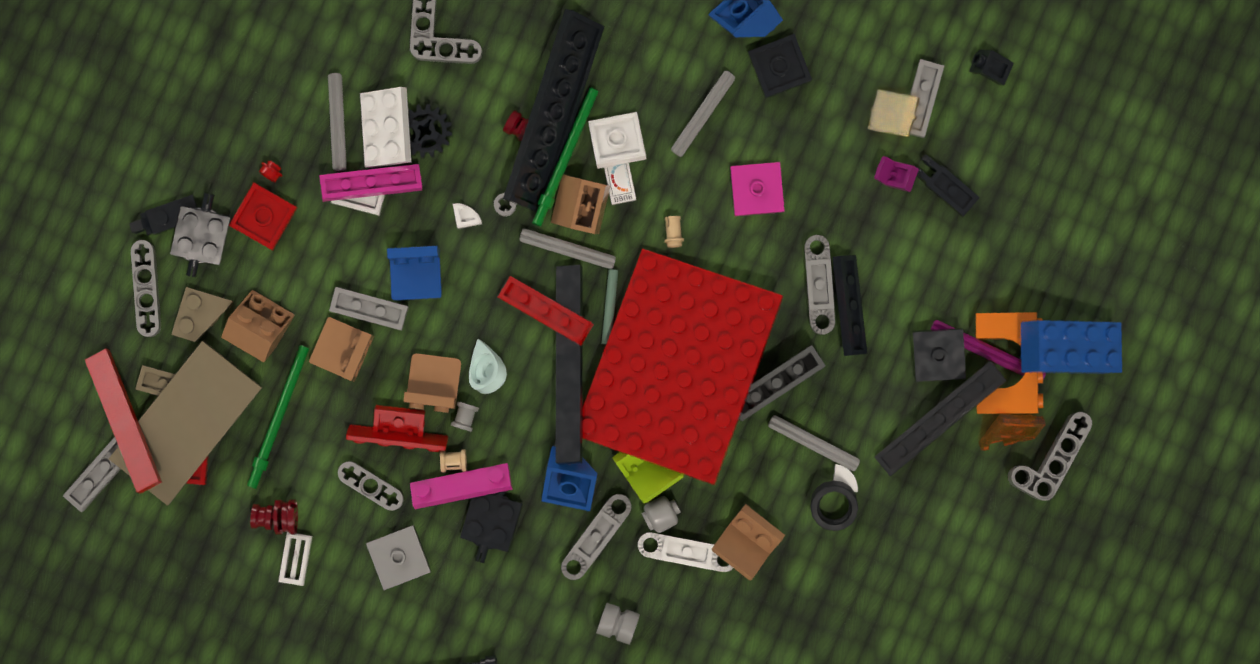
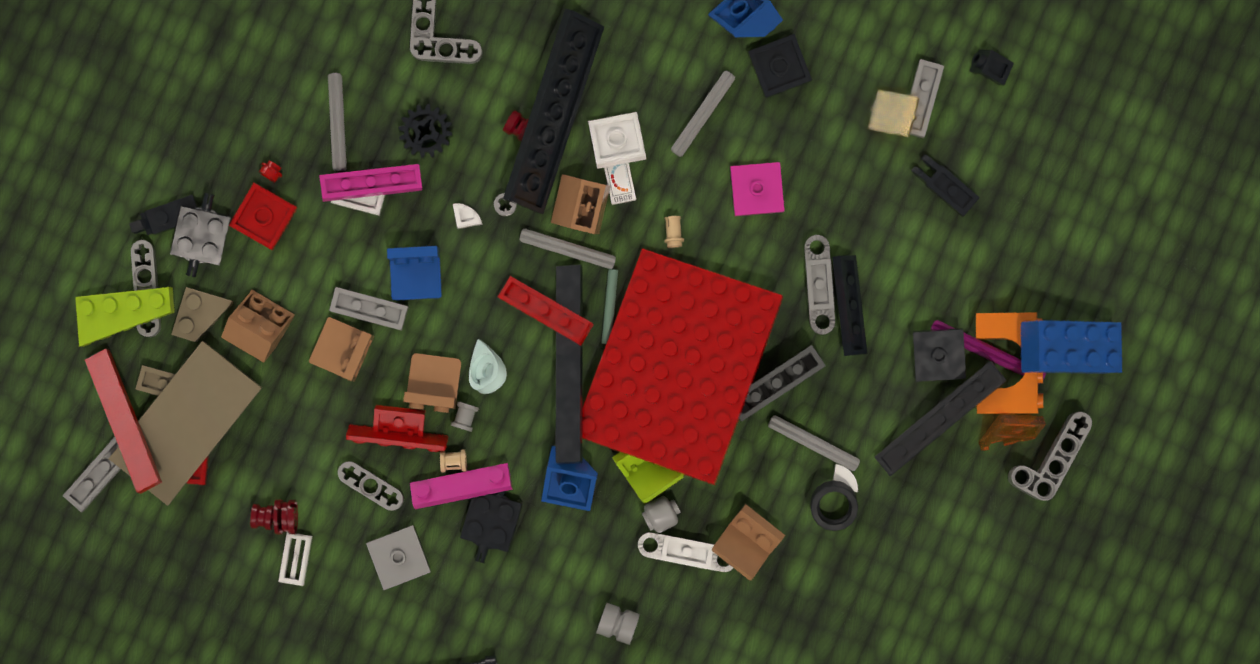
(117, 312): none -> lime wing
(260, 463): green bar -> none
(385, 127): white plate -> none
(546, 201): green bar -> none
(596, 537): light grey plate -> none
(896, 174): magenta bracket -> none

